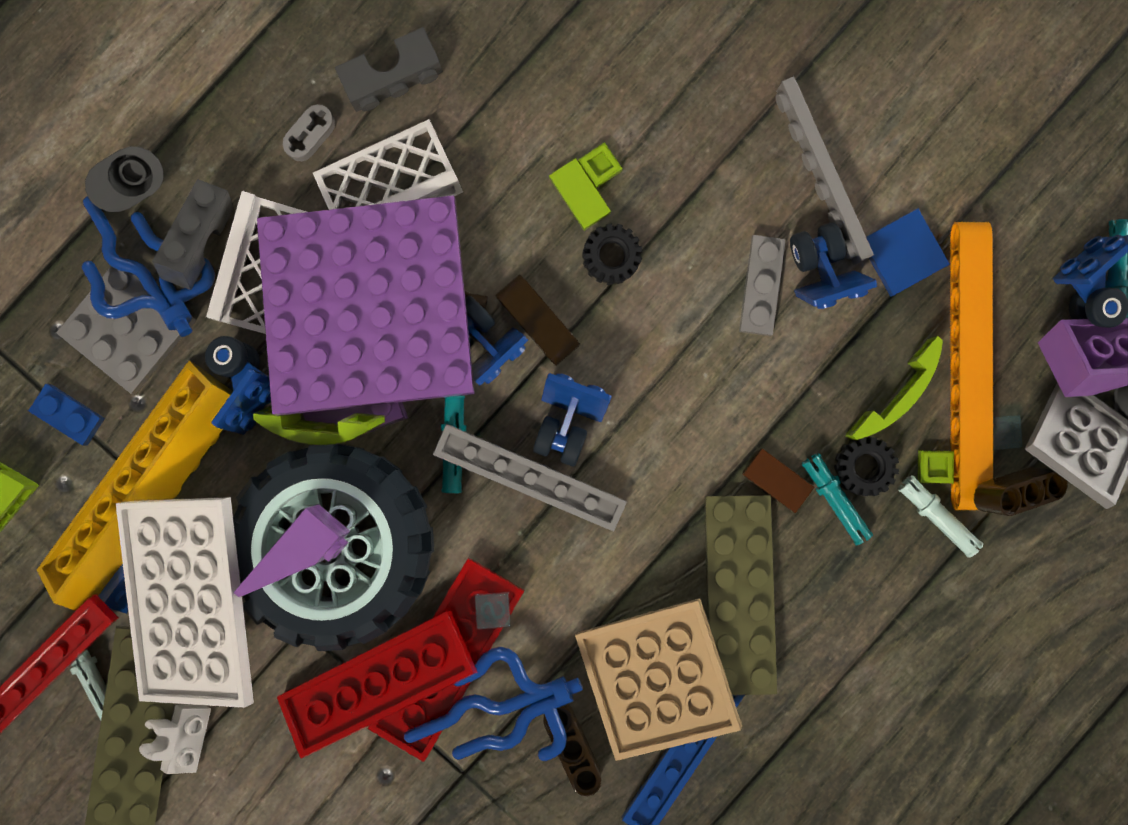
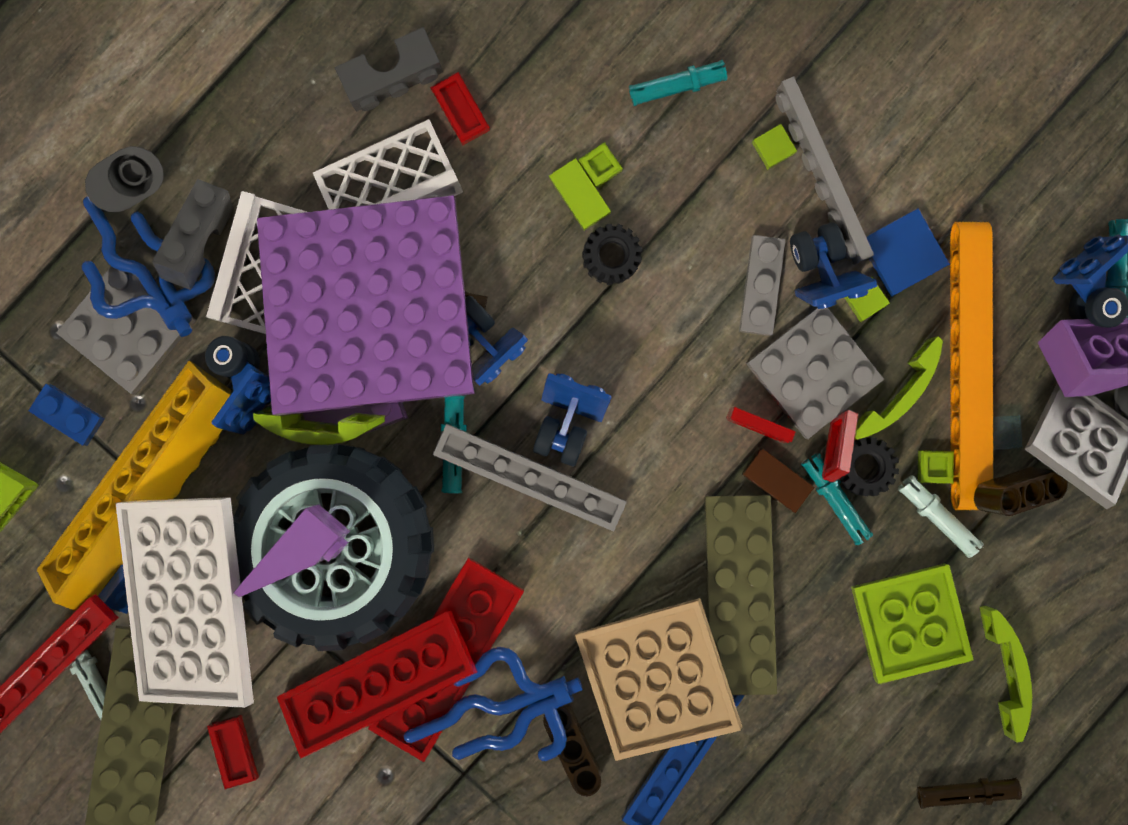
(179, 740): white plate -> none
(232, 752): none -> red tile
(303, 128): light grey beam -> none
(460, 108): none -> red tile
(492, 610): clear light blue tile -> none
(537, 320): dark brown beam -> none
(679, 82): none -> teal pin
(760, 425): none -> red tile
(774, 146): none -> lime tile
(815, 371): none -> light grey plate
(840, 446): none -> red tile
(869, 304): none -> lime tile
(912, 623): none -> lime plate
(966, 793): none -> dark brown pin
(1017, 711): none -> lime slope

